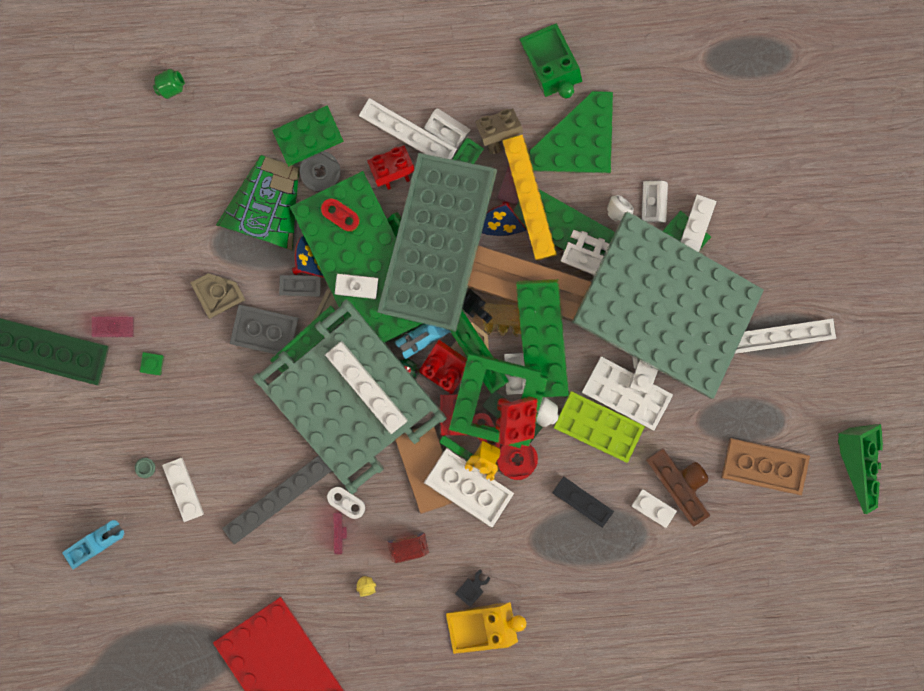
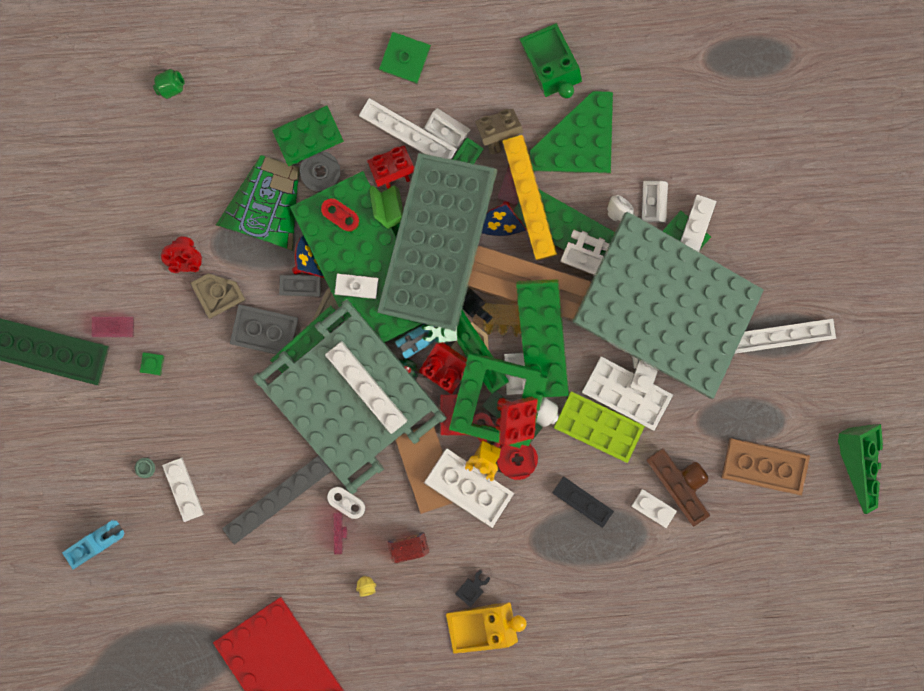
(181, 256): none -> red plate
(387, 206): none -> bright green panel
(404, 57): none -> green plate
(439, 334): none -> plate
(455, 447): green tile -> none

